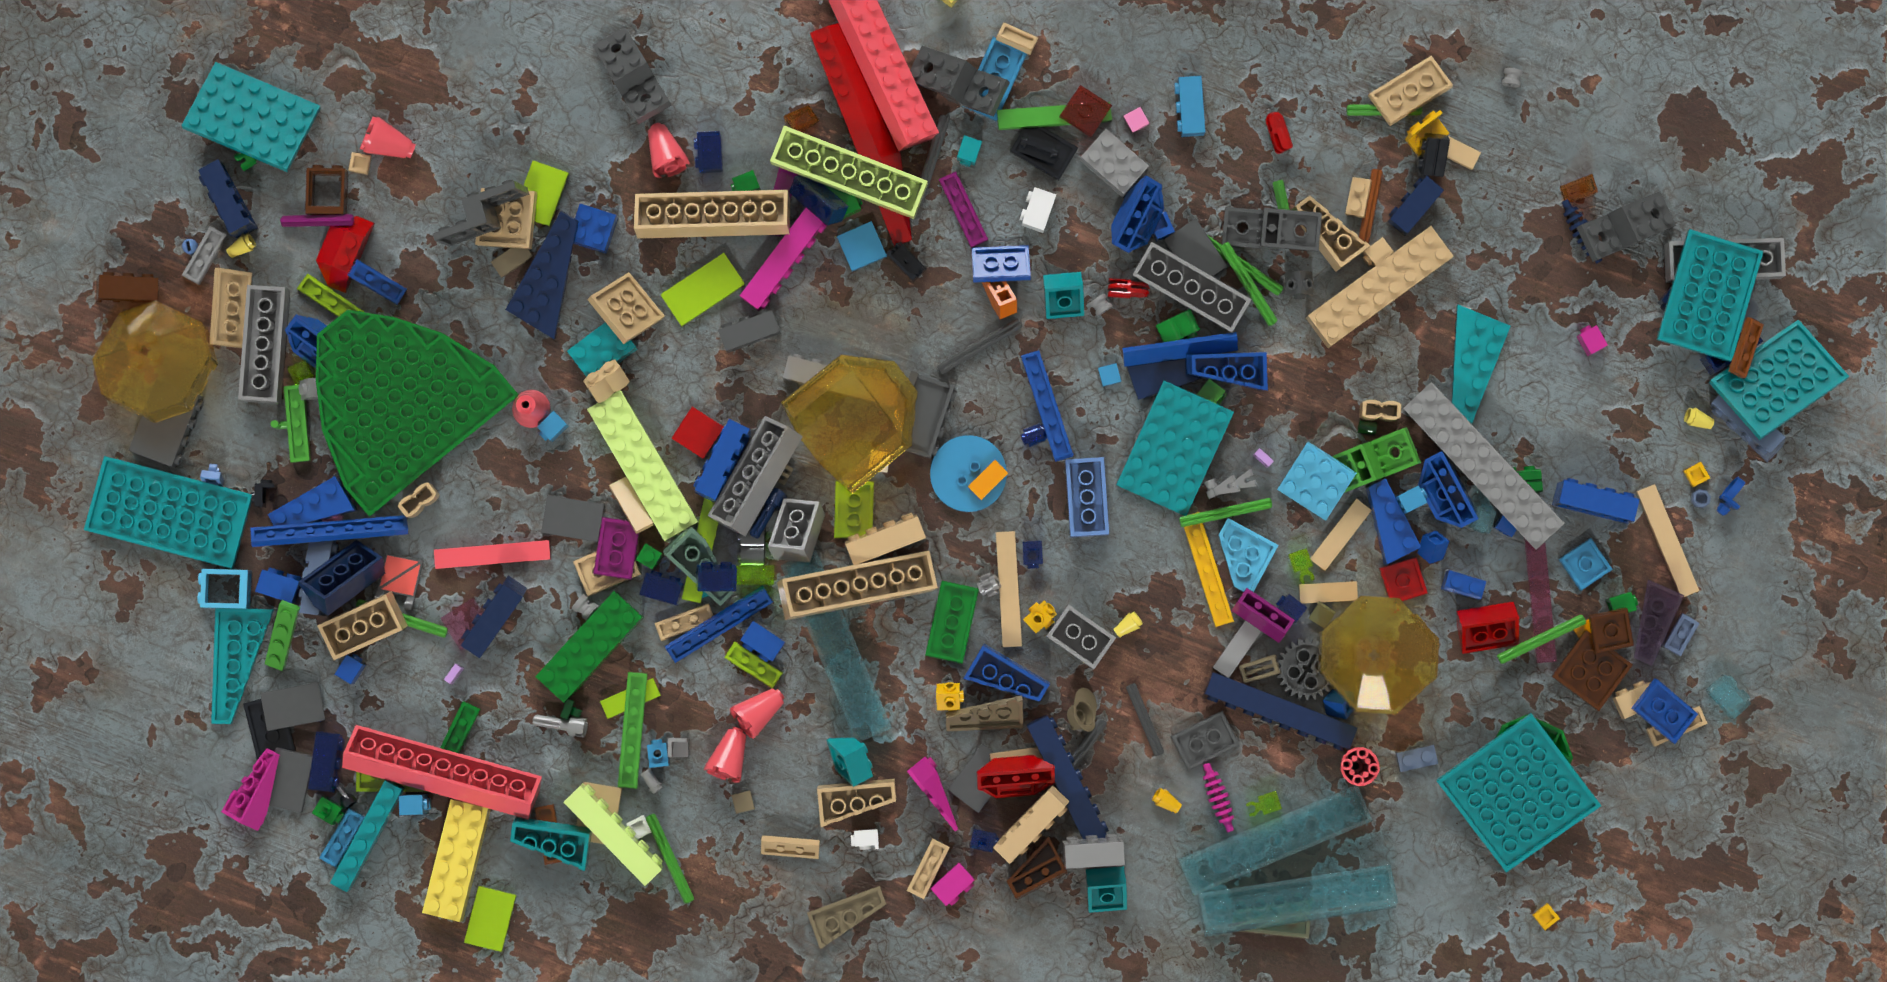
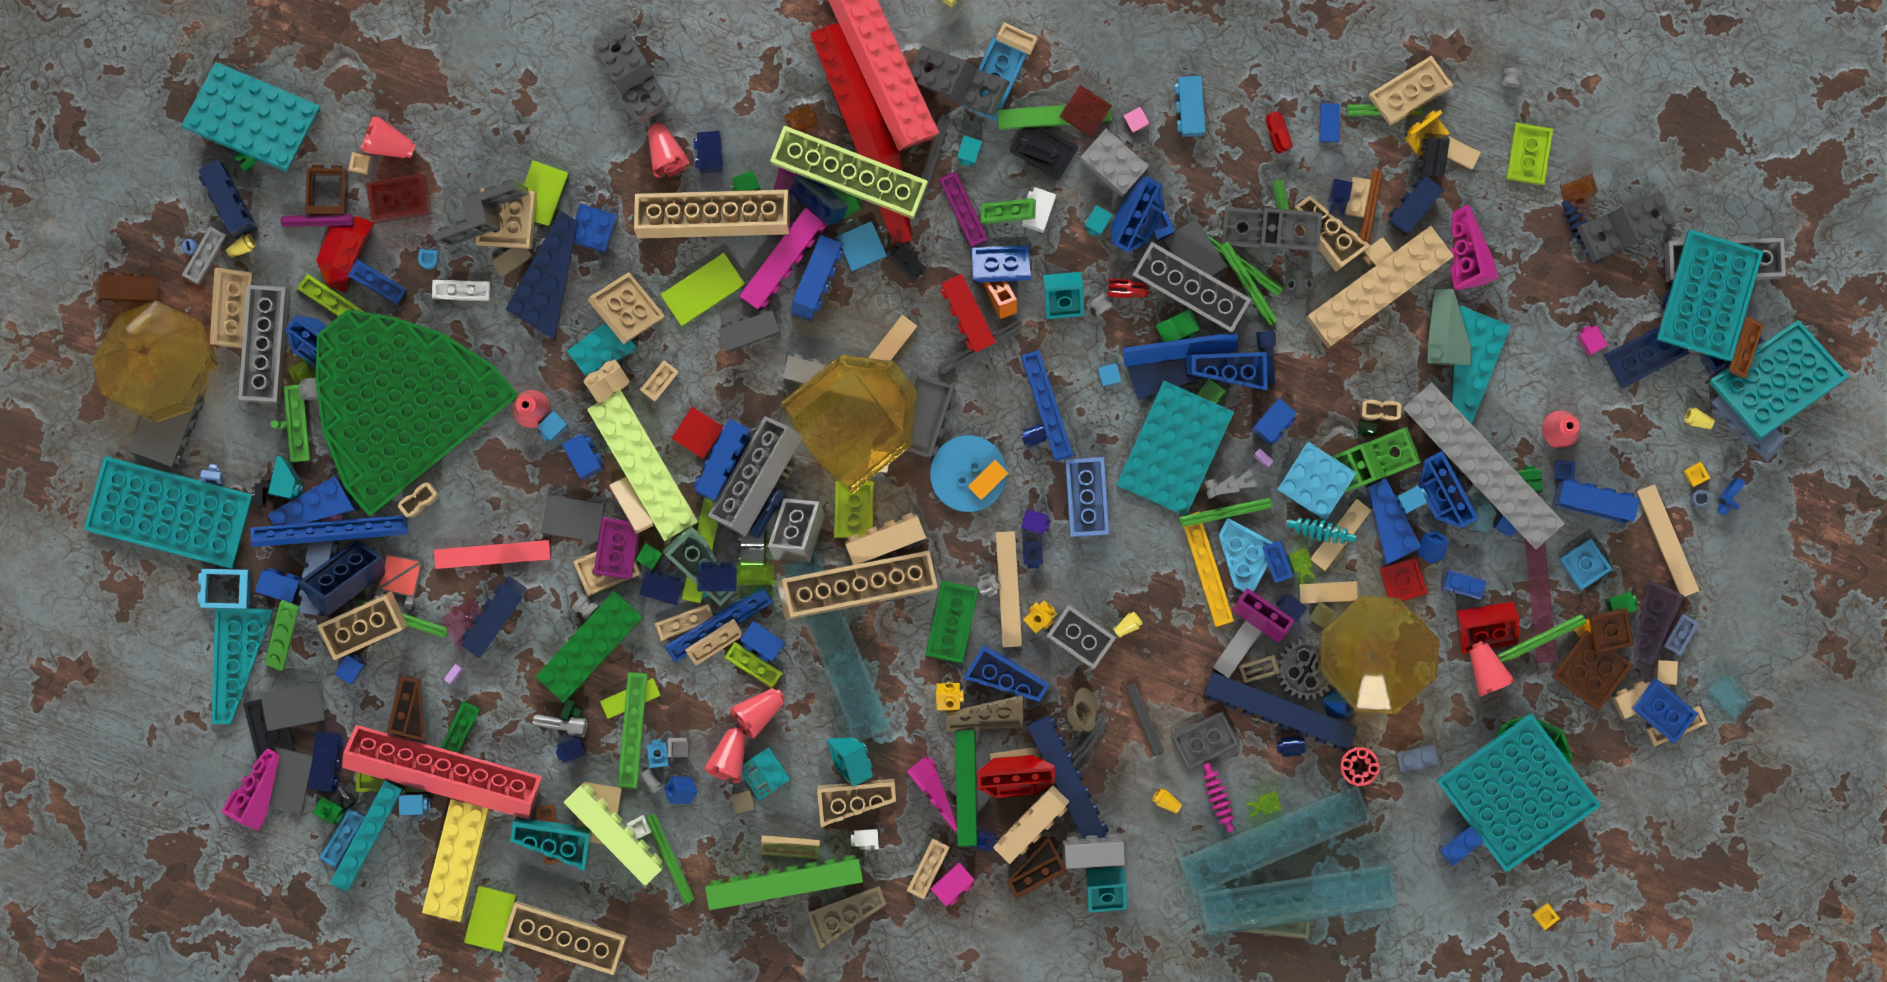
(285, 480): none -> teal slope
(398, 198): none -> clear red brick
(407, 712): none -> reddish brown wedge
(428, 258): none -> dark azure tile
(461, 290): none -> white tile
(565, 938): none -> tan brick
(571, 750): none -> clear blue brick
(583, 456): none -> blue brick
(659, 381): none -> tan plate
(680, 790): none -> blue panel
(714, 642): none -> tan tile
(764, 773): none -> teal slope
(784, 883): none -> bright green brick
(816, 278): none -> blue wedge
(894, 339): none -> tan tile
(966, 788): none -> green tile
(967, 313): none -> red wedge
(1008, 211): none -> bright green plate
(1035, 522): none -> dark purple brick
(1097, 221): none -> teal brick
(1266, 342): none -> dark blue piece
(1274, 421): none -> blue brick
(1278, 561): none -> blue panel
(1291, 746): none -> clear blue brick
(1321, 530): none -> teal piece
(1329, 122): none -> blue tile
(1339, 194): none -> clear blue brick
(1447, 335): none -> sand green wedge
(1460, 845): none -> blue brick
(1472, 258): none -> dark pink wedge
(1488, 669): none -> coral cone
(1529, 154): none -> lime tile
(1561, 429): none -> coral cone
(1564, 470): none -> blue tile
(1642, 357): none -> dark blue tile
(1666, 672): none -> tan brick

